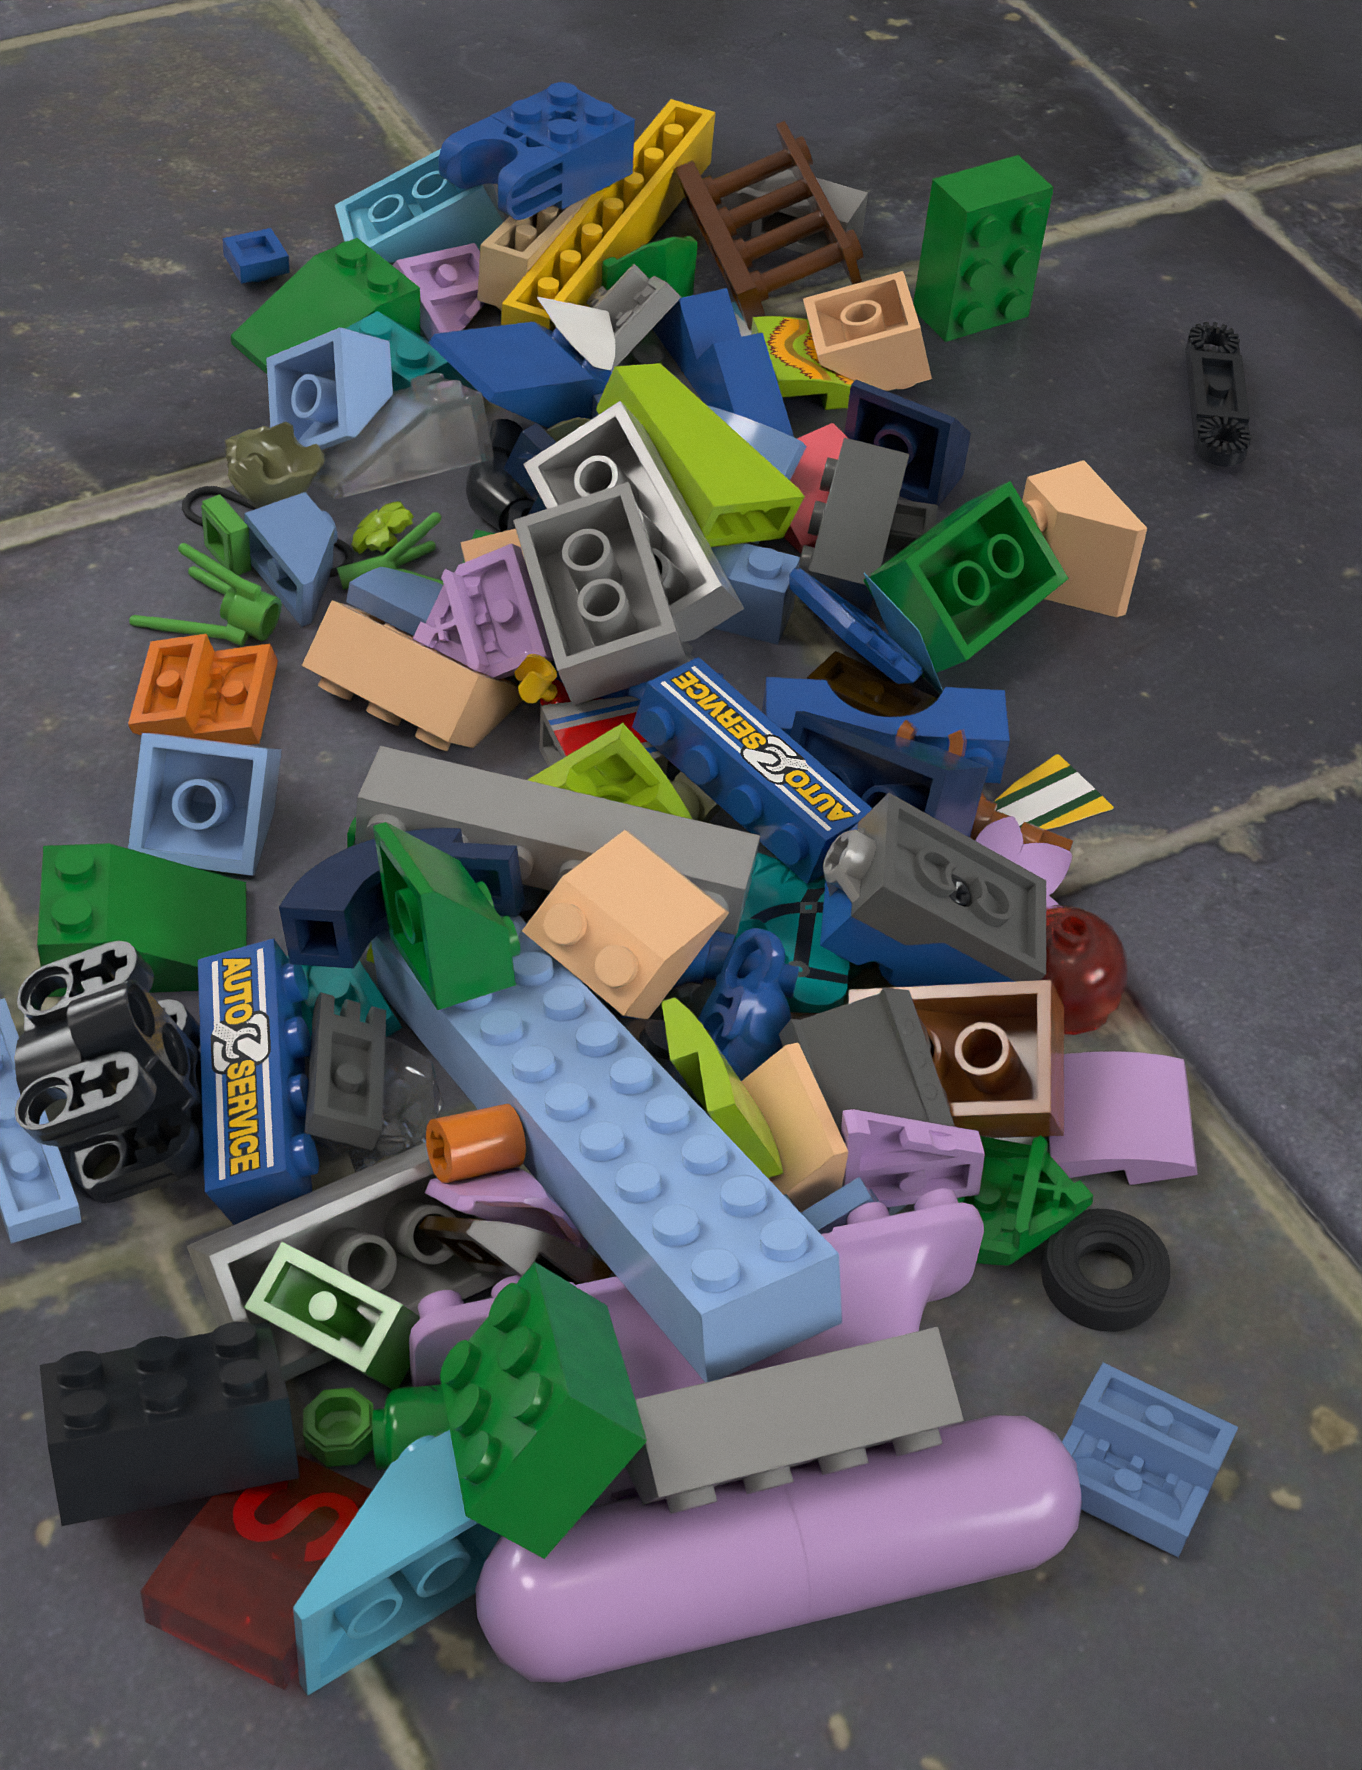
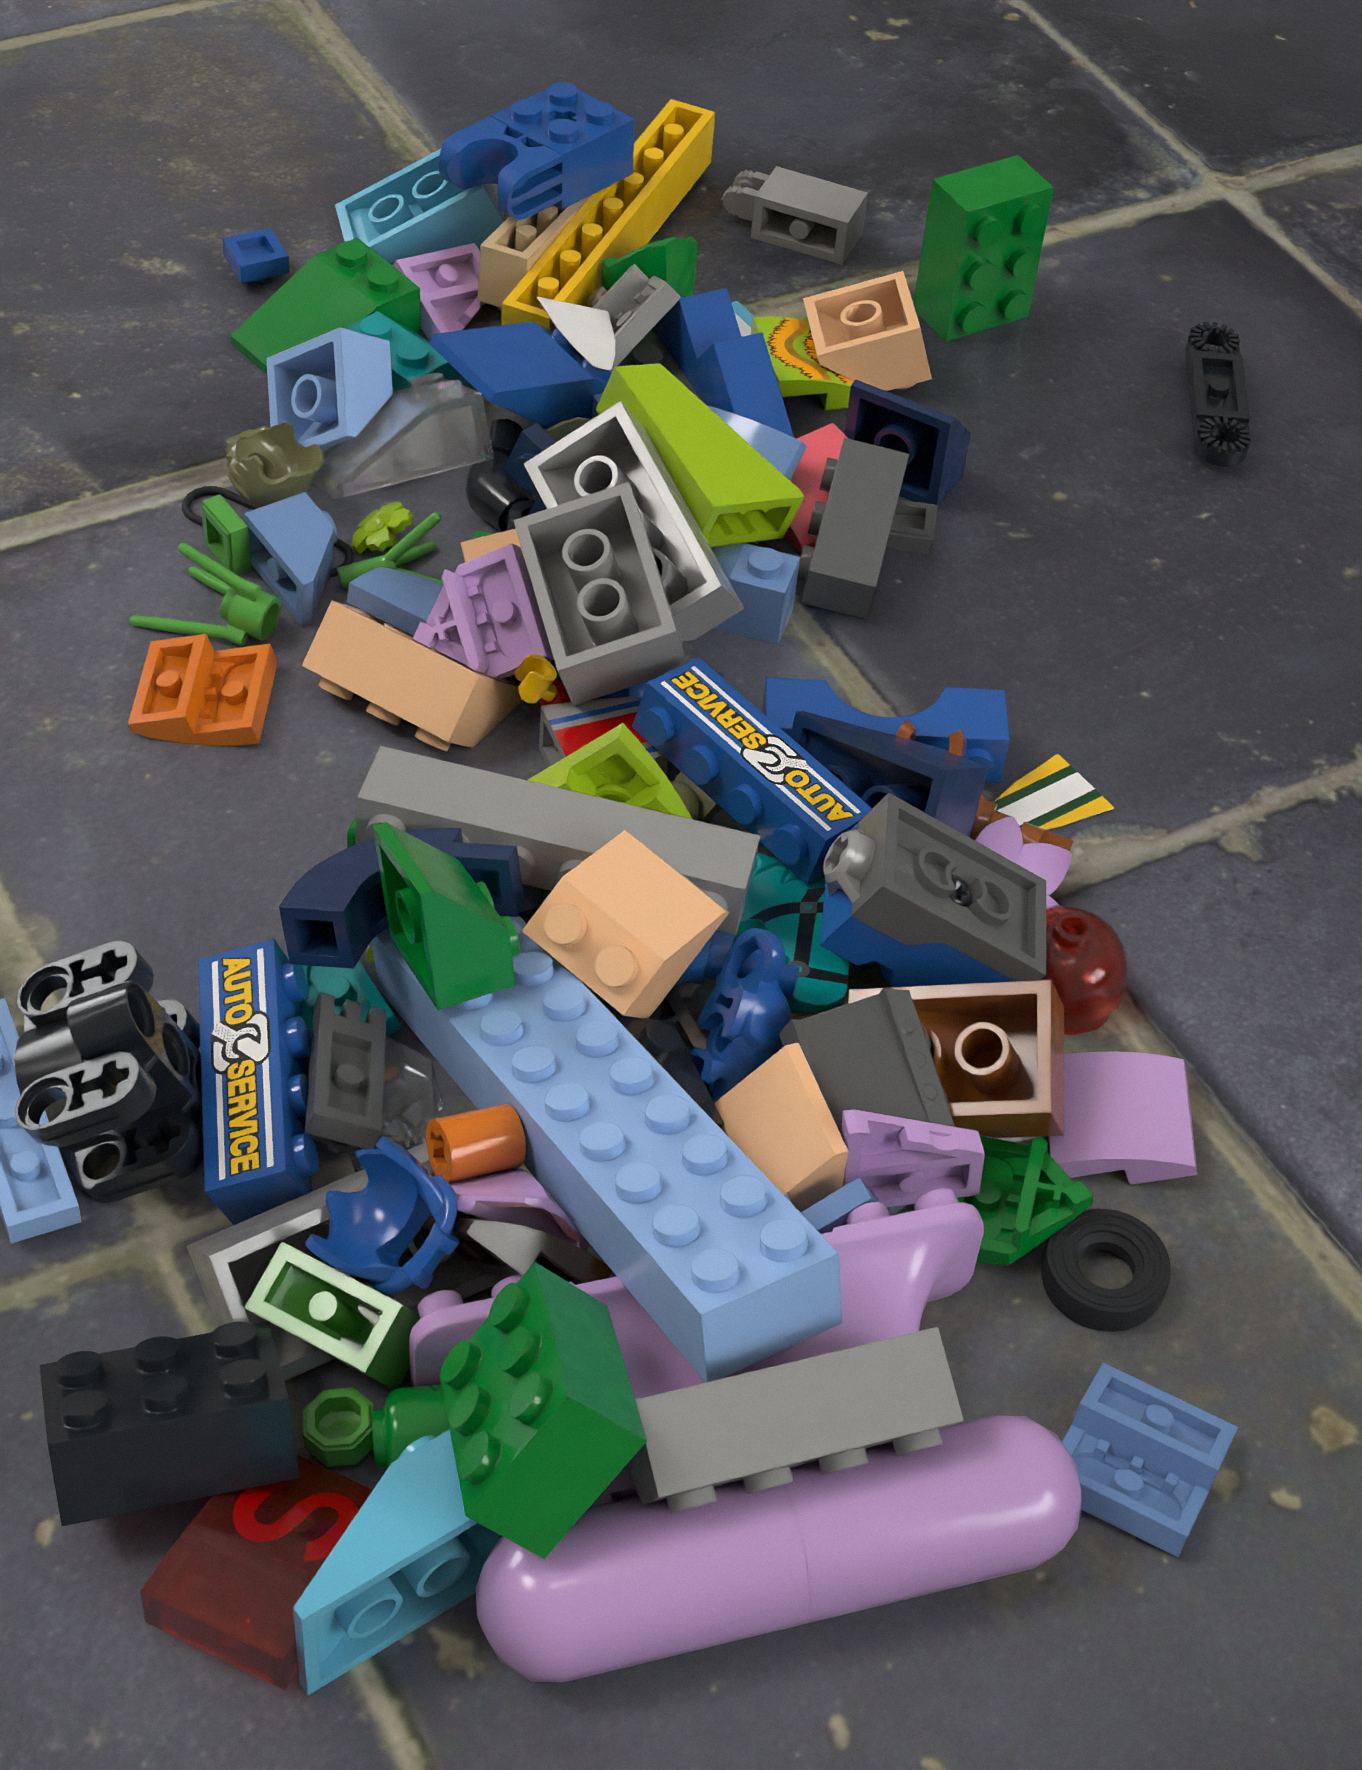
(133, 897): green slope -> none
(203, 802): light blue slope -> none
(380, 1221): none -> blue helmet
(719, 1087): lime slope -> none
(736, 256): reddish brown fence -> none
(855, 628): blue tile -> none
(869, 688): dark brown plate -> none
(904, 633): medium azure sticker -> none
(971, 575): green brick -> none
(1089, 534): light nougat slope -> none

